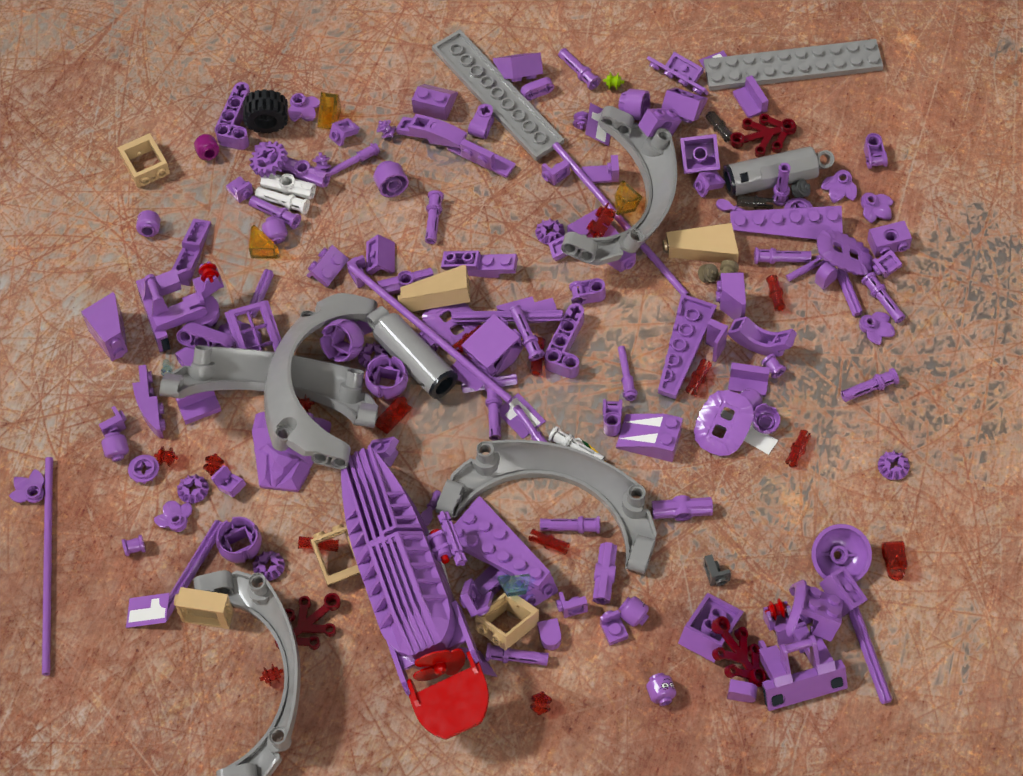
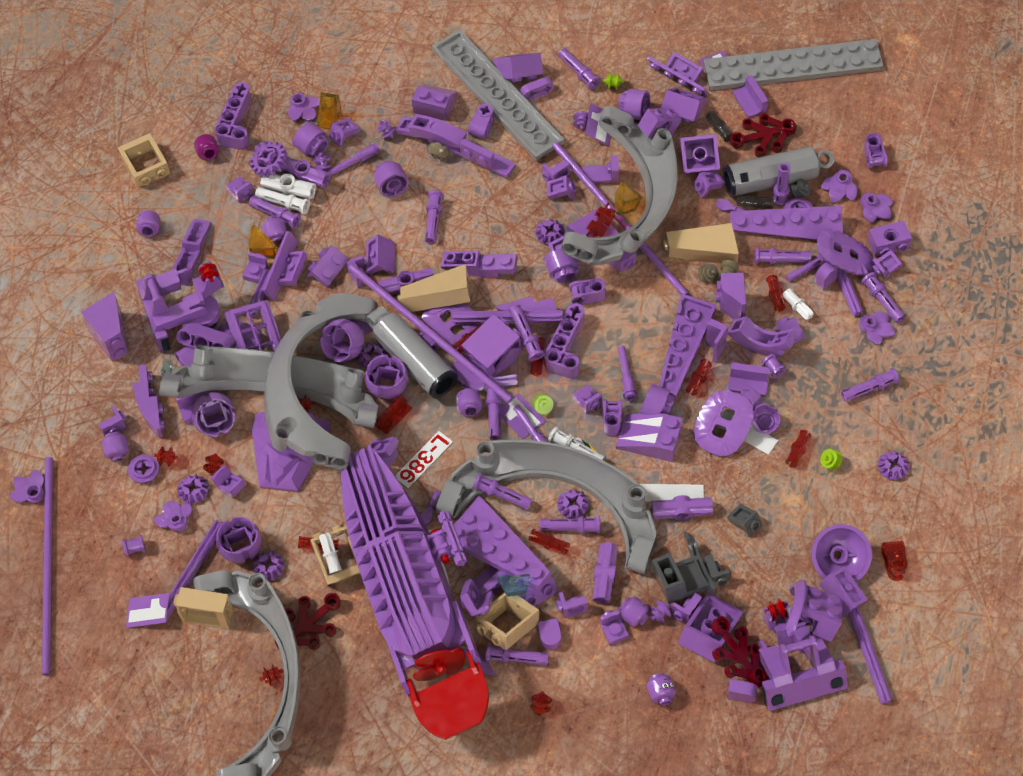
(216, 424): none -> medium lavender piece
(255, 267): none -> medium lavender bracket
(265, 111): black tyre -> none
(285, 267): none -> medium lavender bracket
(310, 140): none -> medium lavender piece
(330, 552): none -> white axle
(423, 459): none -> white sticker
(438, 151): none -> dark tan plate
(468, 402): none -> medium lavender head
(523, 501): none -> medium lavender pin
(543, 404): none -> lime wheel
(561, 187): none -> medium lavender bracket
(561, 266): none -> medium lavender piece
(572, 511): none -> medium lavender gear
(588, 399): none -> medium lavender bracket
(657, 401): none -> medium lavender piece
(659, 492): none -> white sticker
(660, 611): none -> medium lavender wheel
(683, 577): none -> dark grey piece
(684, 613): none -> medium lavender bracket
(745, 519): none -> dark grey bracket
(790, 323): none -> medium lavender bracket
(798, 304): none -> white axle
(831, 459): none -> lime wheel

